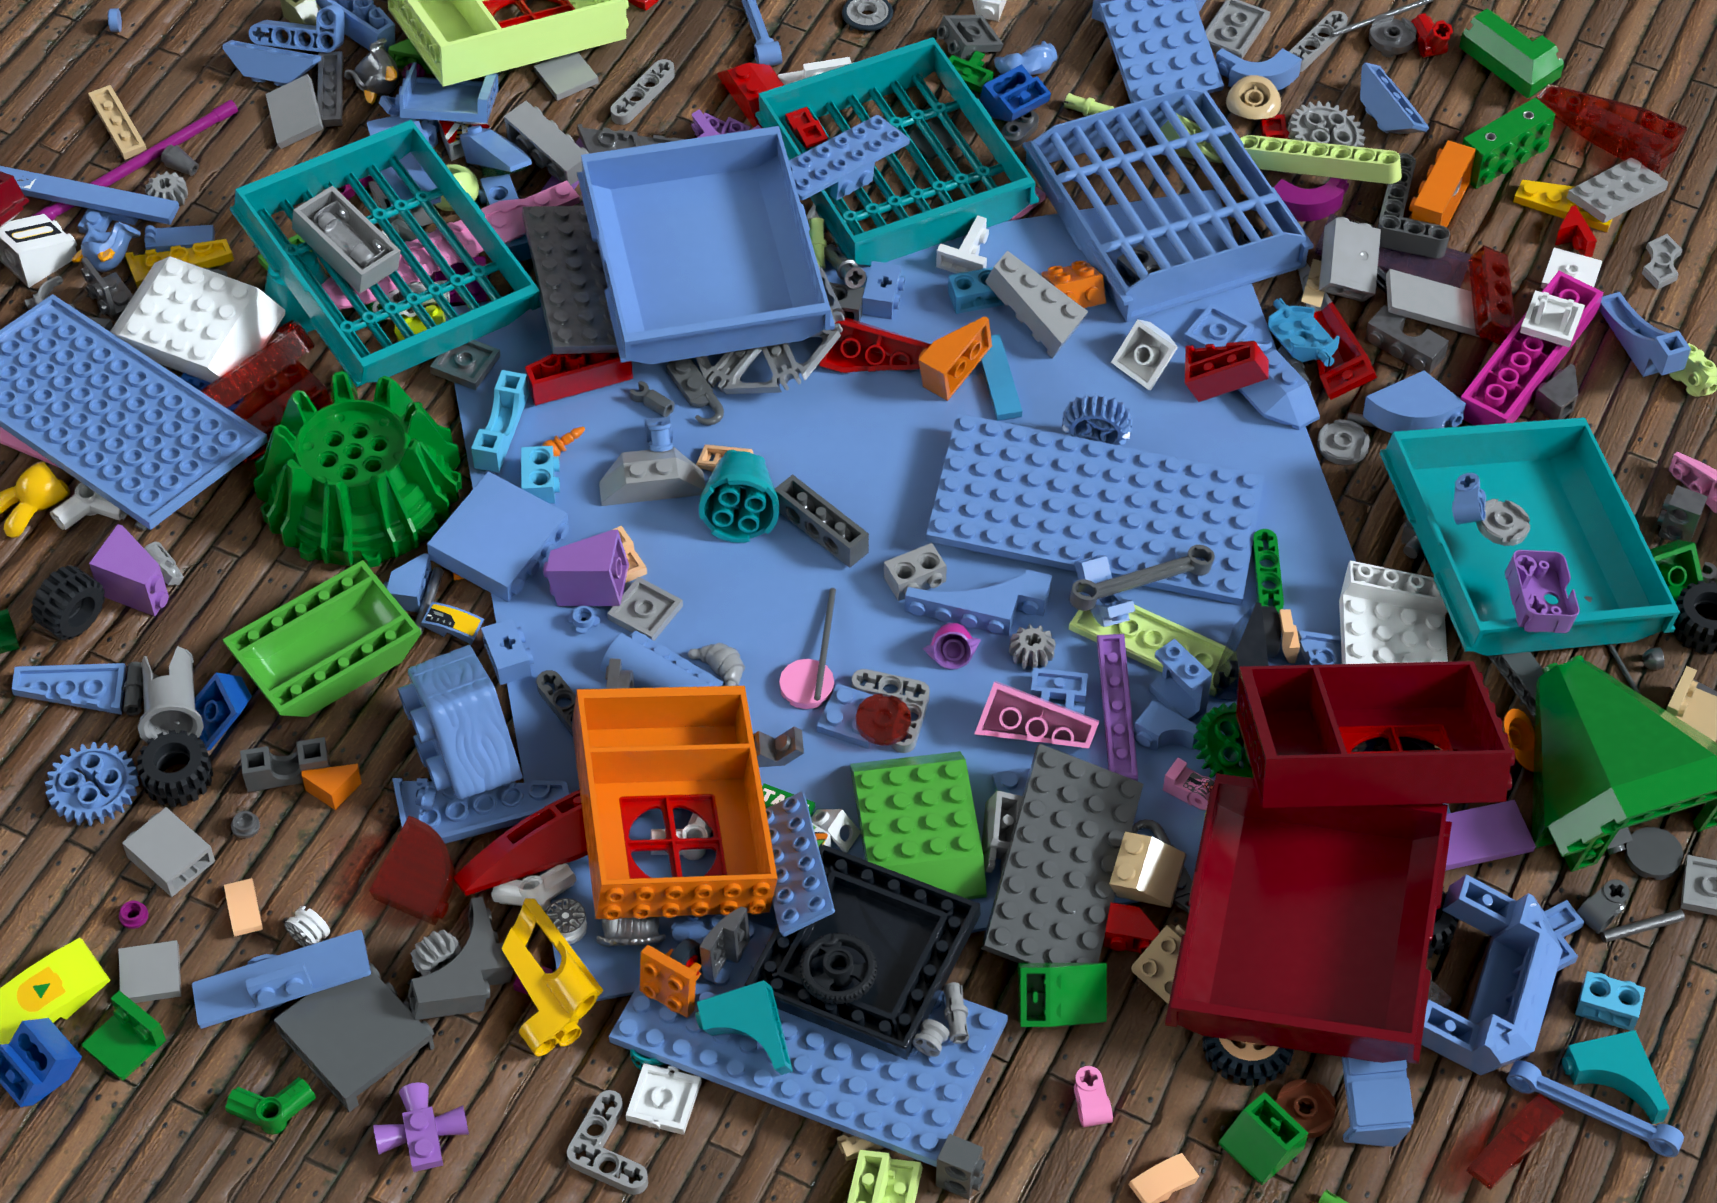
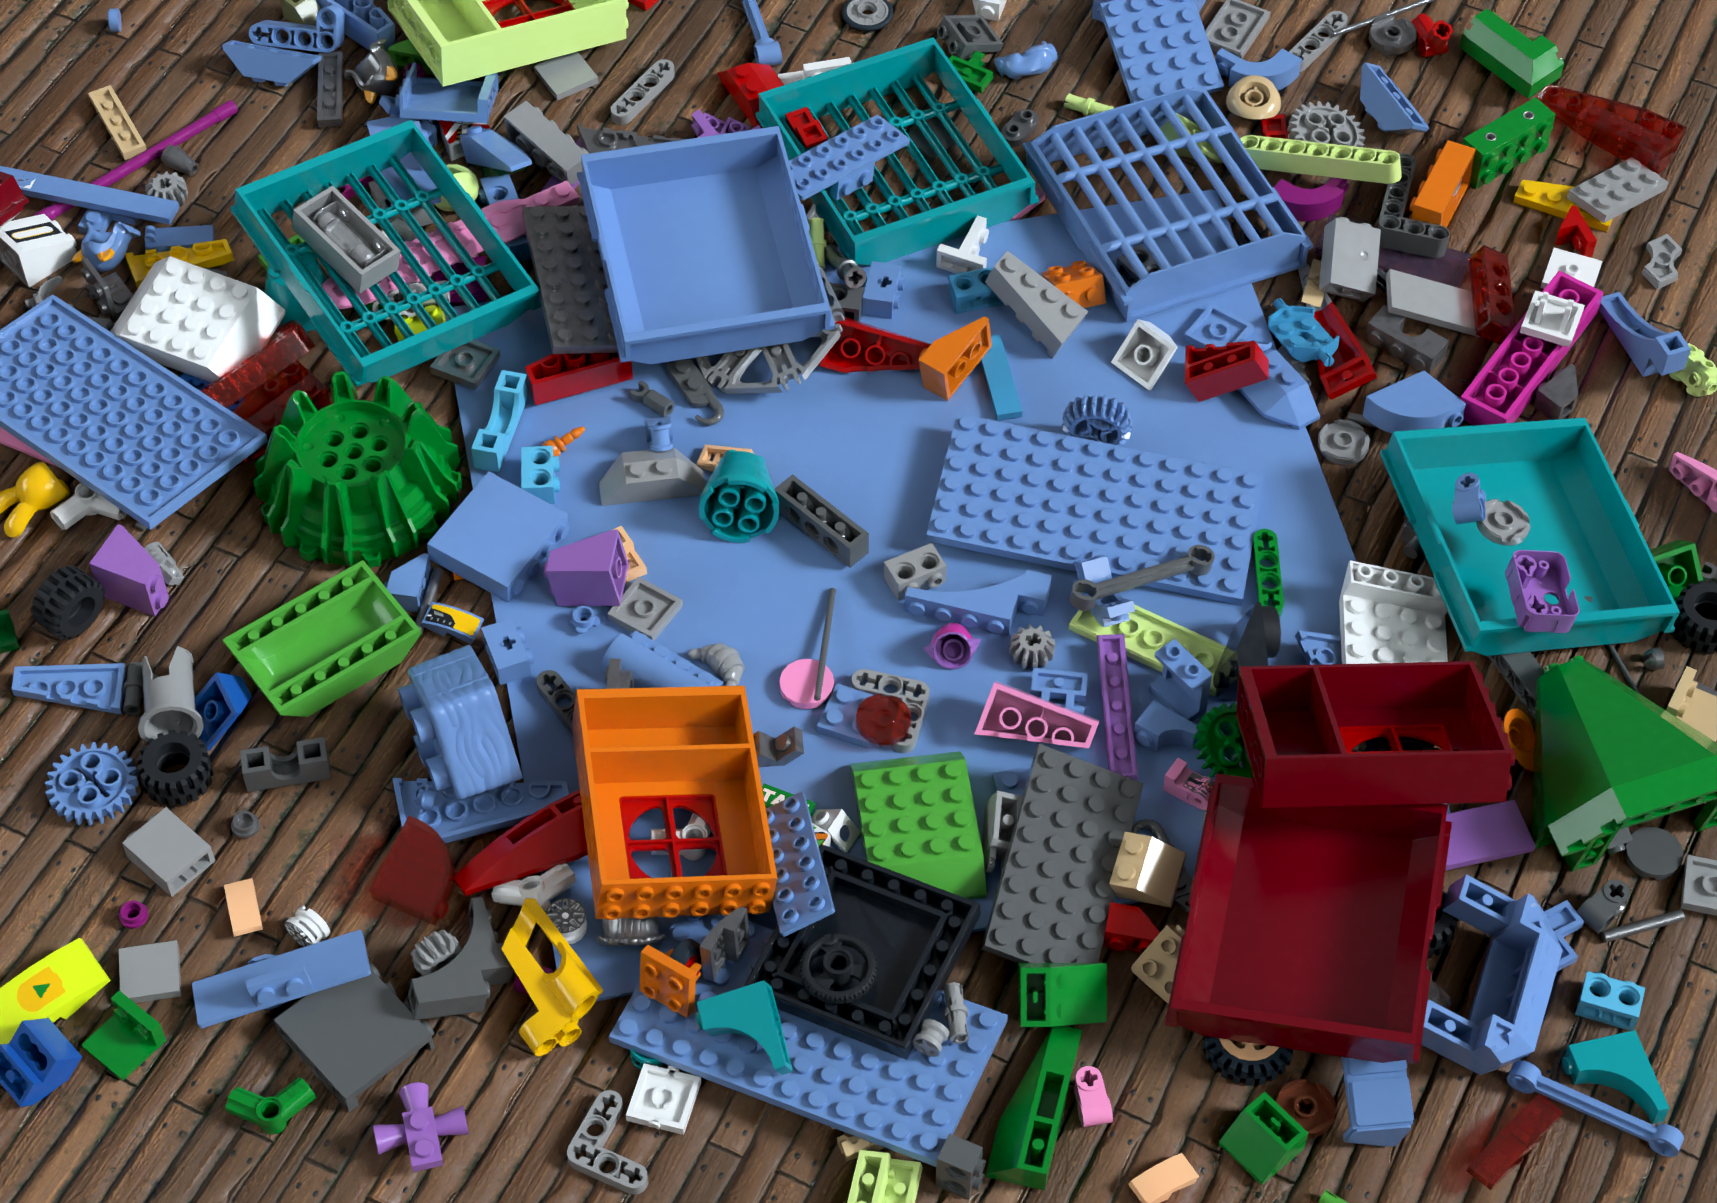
(294, 111): light grey tile -> none
(332, 784): orange slope -> none
(1013, 94): blue piece -> none
(1034, 1114): none -> green wedge
(1289, 636): light nougat slope -> none
(1682, 514): flat silver brick -> none

